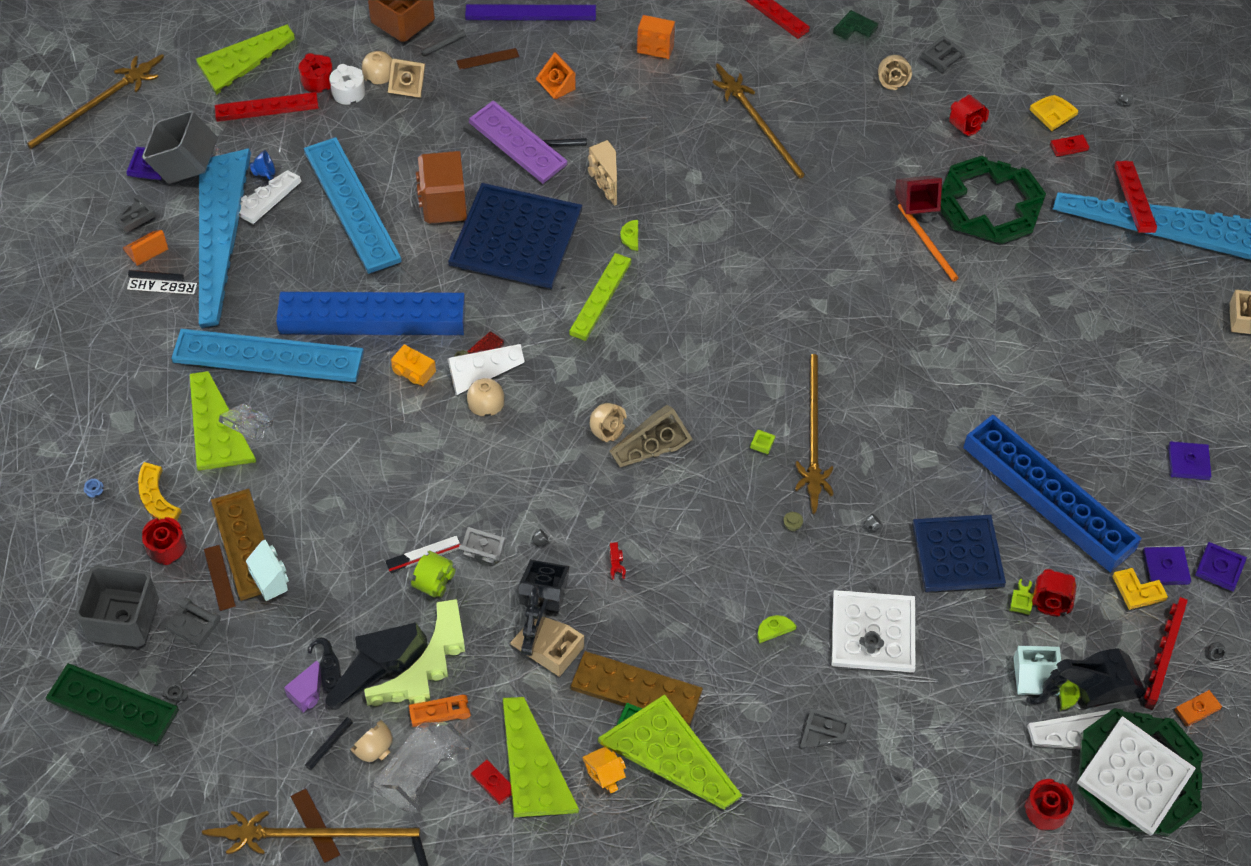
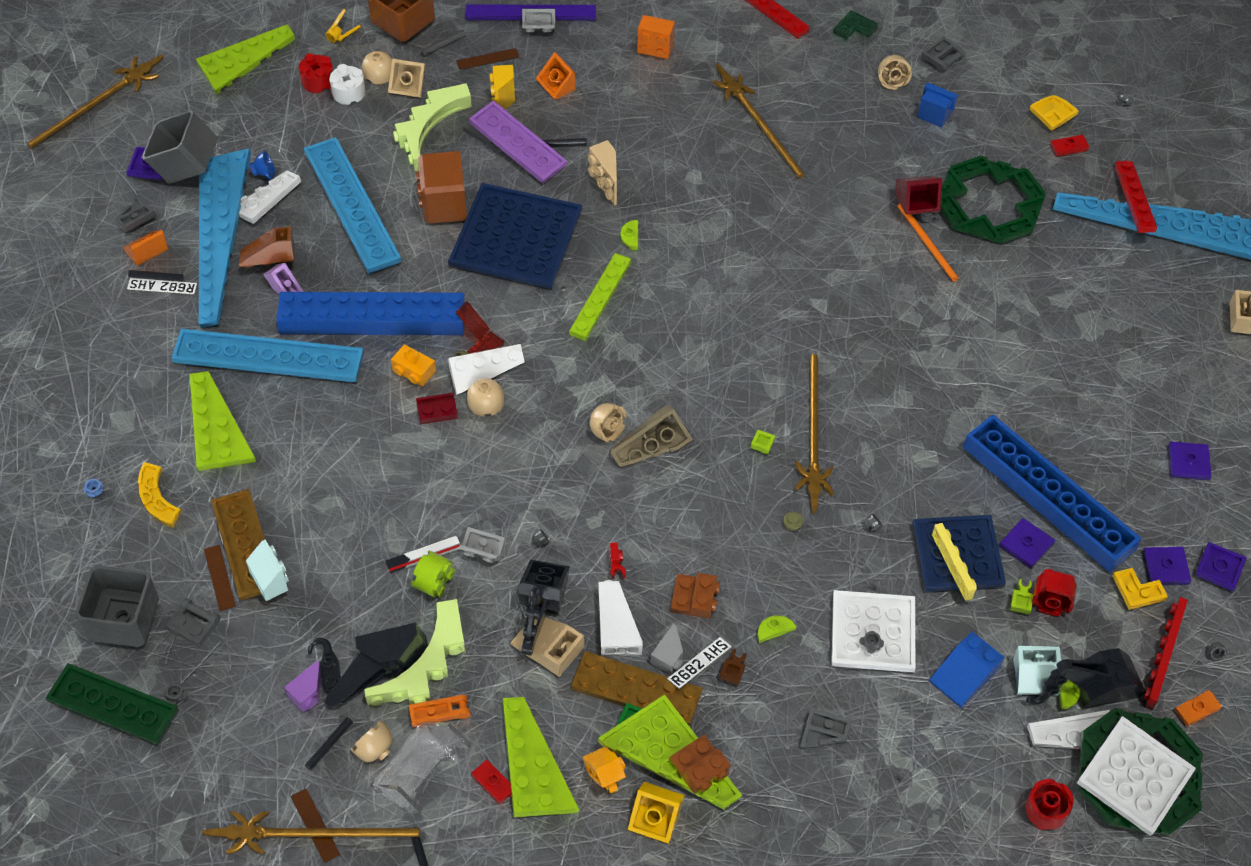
(163, 540): red brick -> none
(247, 421): clear plate -> none
(266, 106): red plate -> none
(269, 248): none -> dark orange slope
(282, 279): none -> lavender slope
(335, 31): none -> yellow plant
(423, 118): none -> yellowish green arch
(436, 408): none -> dark red plate
(472, 320): none -> clear red tile
(503, 85): none -> yellow slope
(538, 19): none -> light grey bracket
(617, 627): none -> white slope
(656, 812): none -> yellow slope
(668, 653): none -> light grey slope
(695, 595): none -> dark orange plate
(699, 662): none -> white sticker
(700, 764): none -> dark orange plate
(733, 668): none -> reddish brown plate
(936, 104): none -> blue plate
(951, 556): none -> light yellow plate
(967, 669): none -> blue slope
(968, 115): red brick -> none
(1027, 543): none -> dark purple plate

